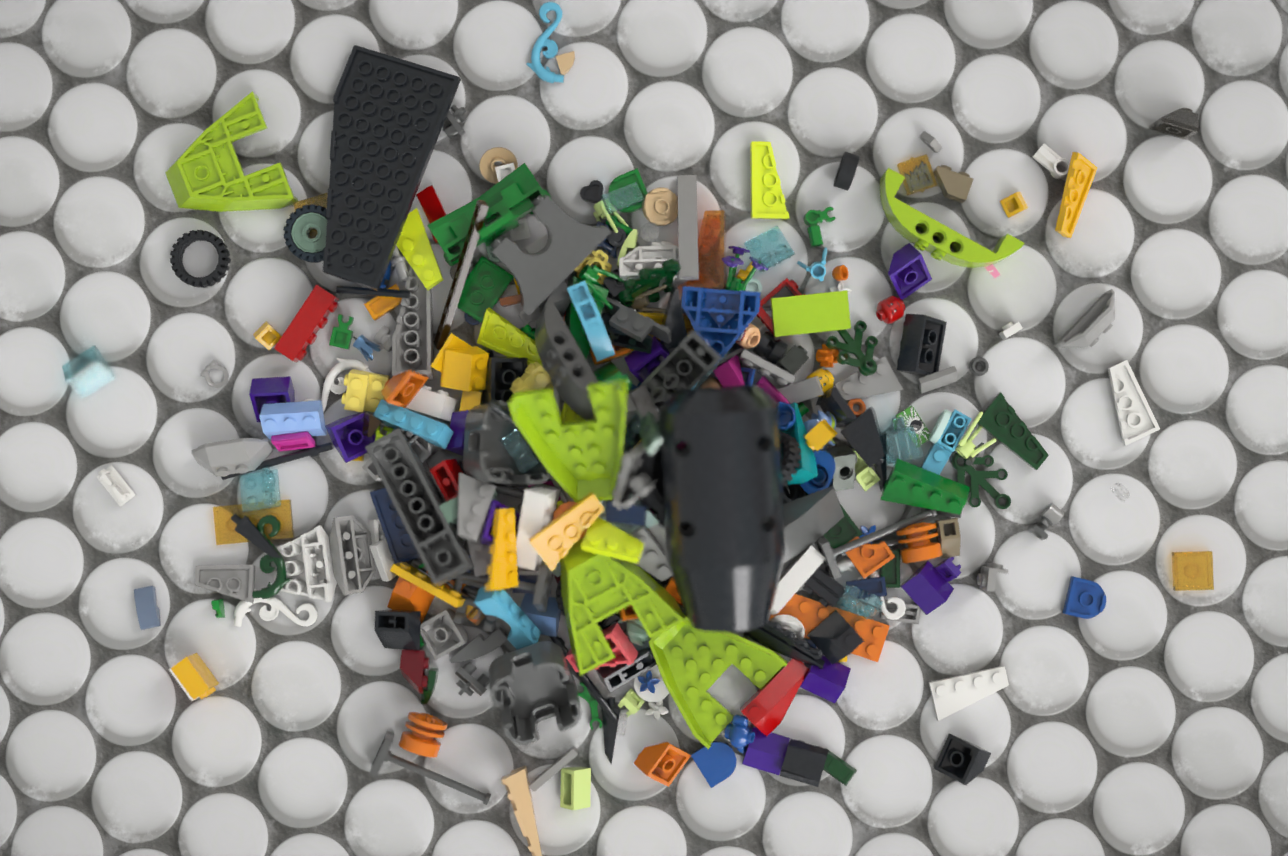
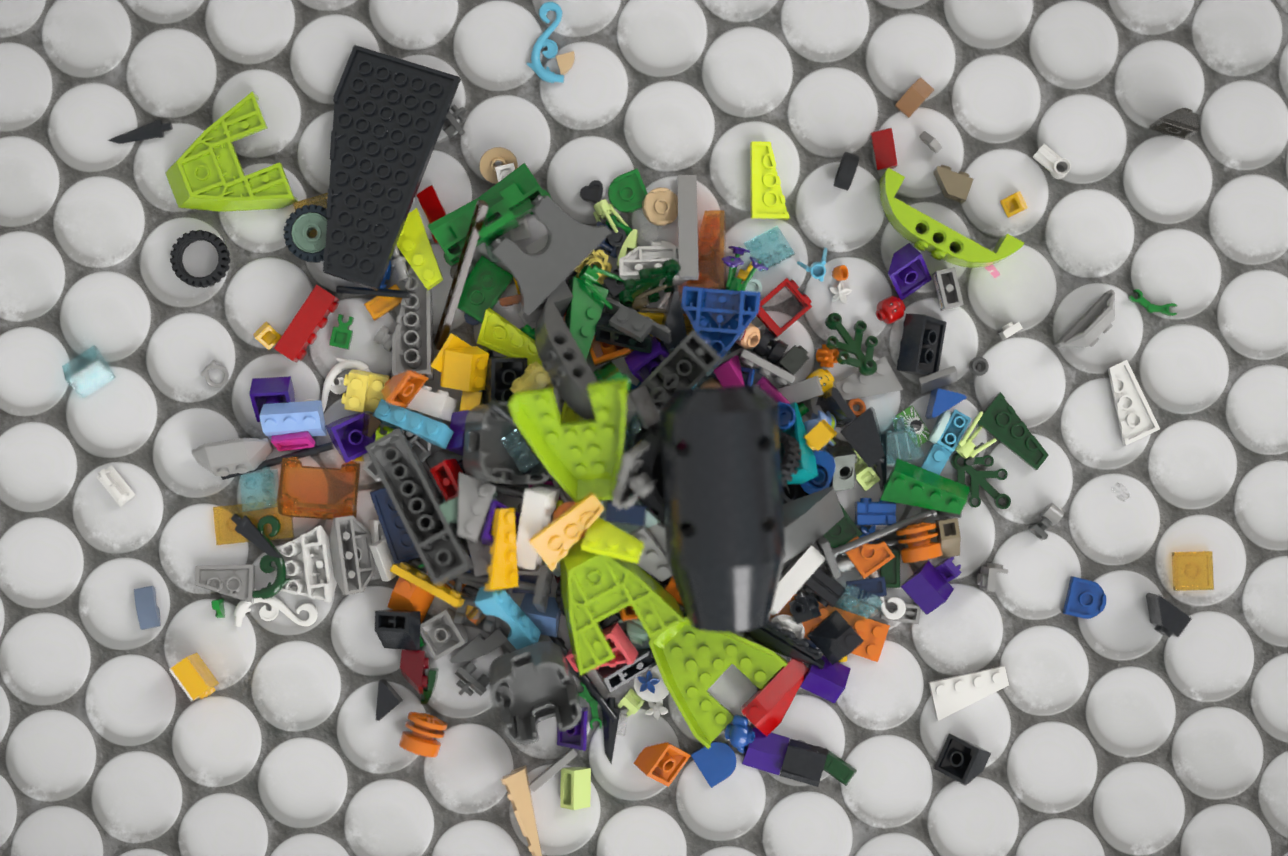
(149, 131): none -> black bar
(318, 490): none -> clear orange windscreen
(365, 346): flat silver piece -> none
(385, 755): dark grey tile -> none
(386, 699): none -> black slope
(577, 735): none -> dark purple slope
(591, 321): medium azure slope -> none
(622, 198): clear light blue plate -> none
(650, 433): sand green tile -> none
(804, 608): none -> black brick
(810, 313): lime tile -> none
(811, 219): green bar -> none
(875, 512): none -> blue brick
(884, 149): none -> red slope
(914, 97): none -> medium nougat slope
(917, 174): piece -> none
(941, 401): none -> blue slope
(947, 289): none -> light grey brick
(1077, 185): yellow wing -> none
(1164, 309): none -> green piece
(1165, 616): none -> black slope

